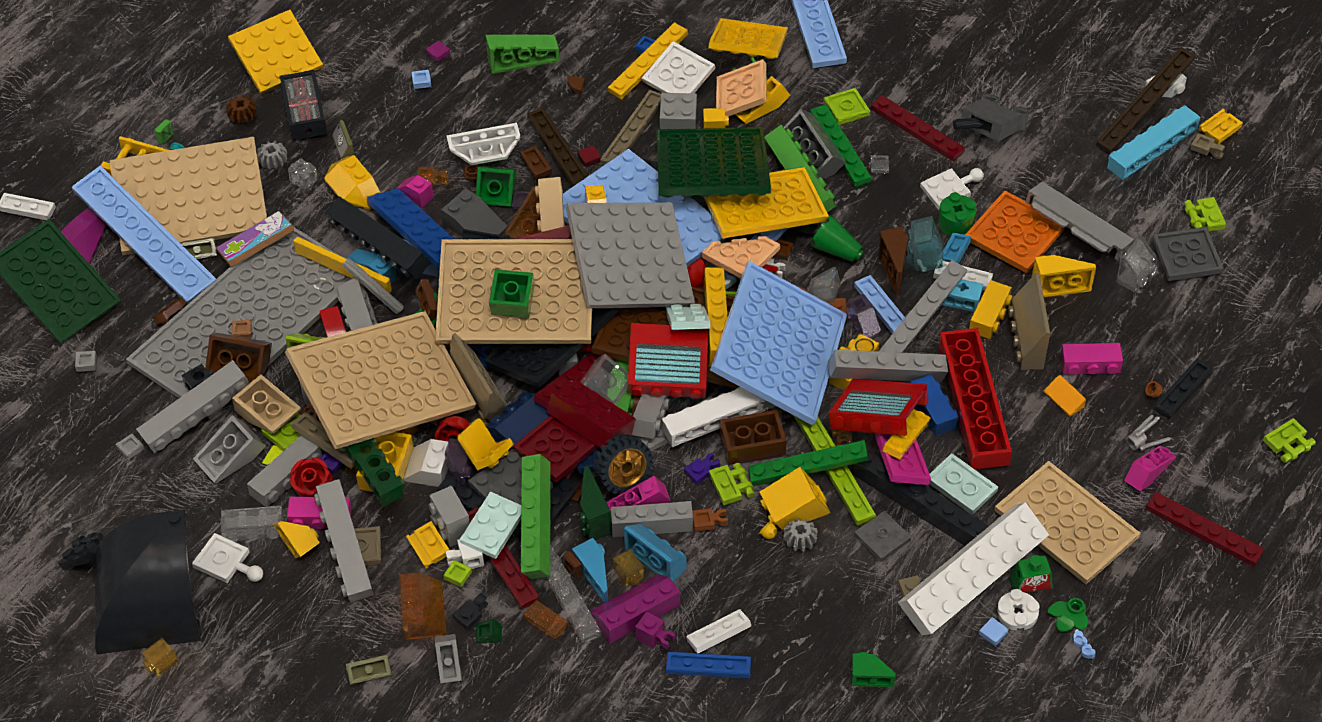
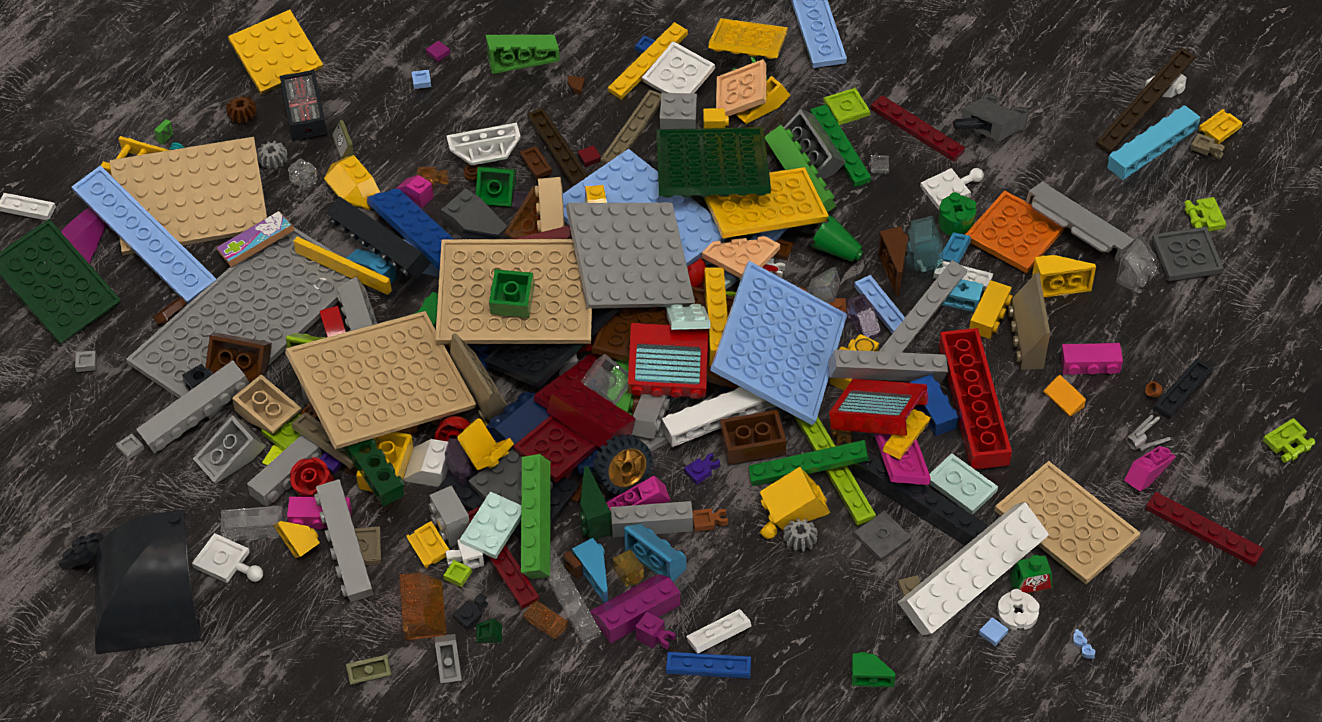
(159, 657): clear yellow brick -> none
(201, 248): olive slope -> none
(242, 328): medium nougat tile -> none
(373, 286): light grey axle -> none
(426, 298): reddish brown plate -> none
(726, 486): lime plate -> none
(1067, 617): green plate -> none

